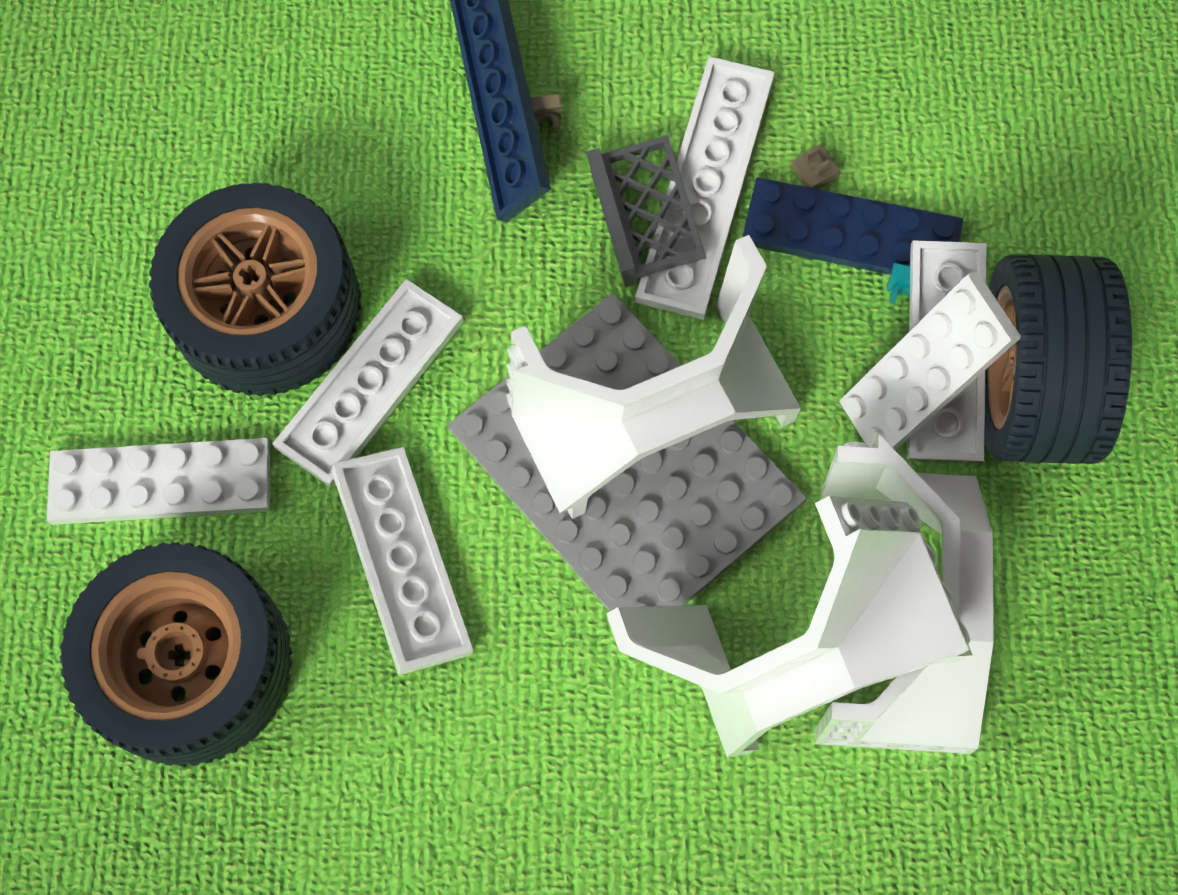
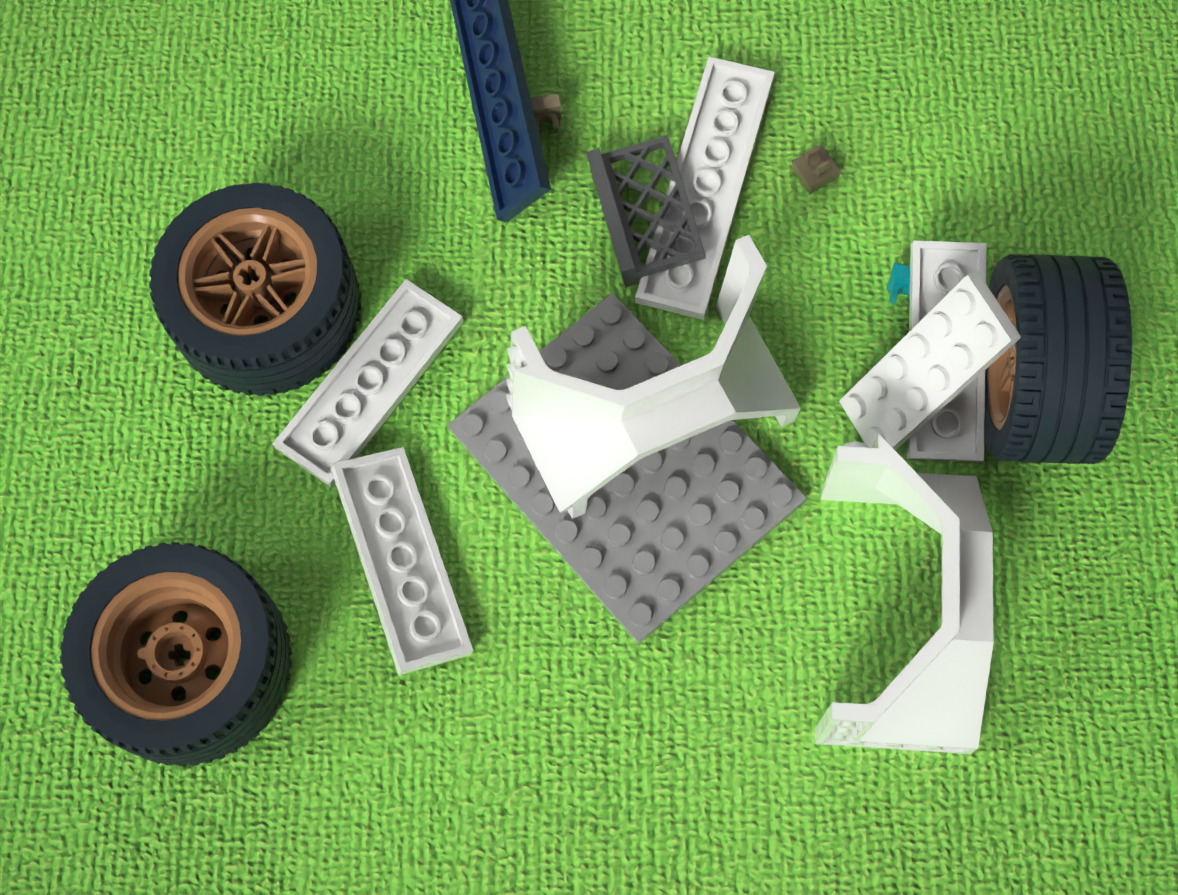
(159, 481): white plate -> none
(841, 226): dark blue plate -> none
(874, 622): white panel -> none

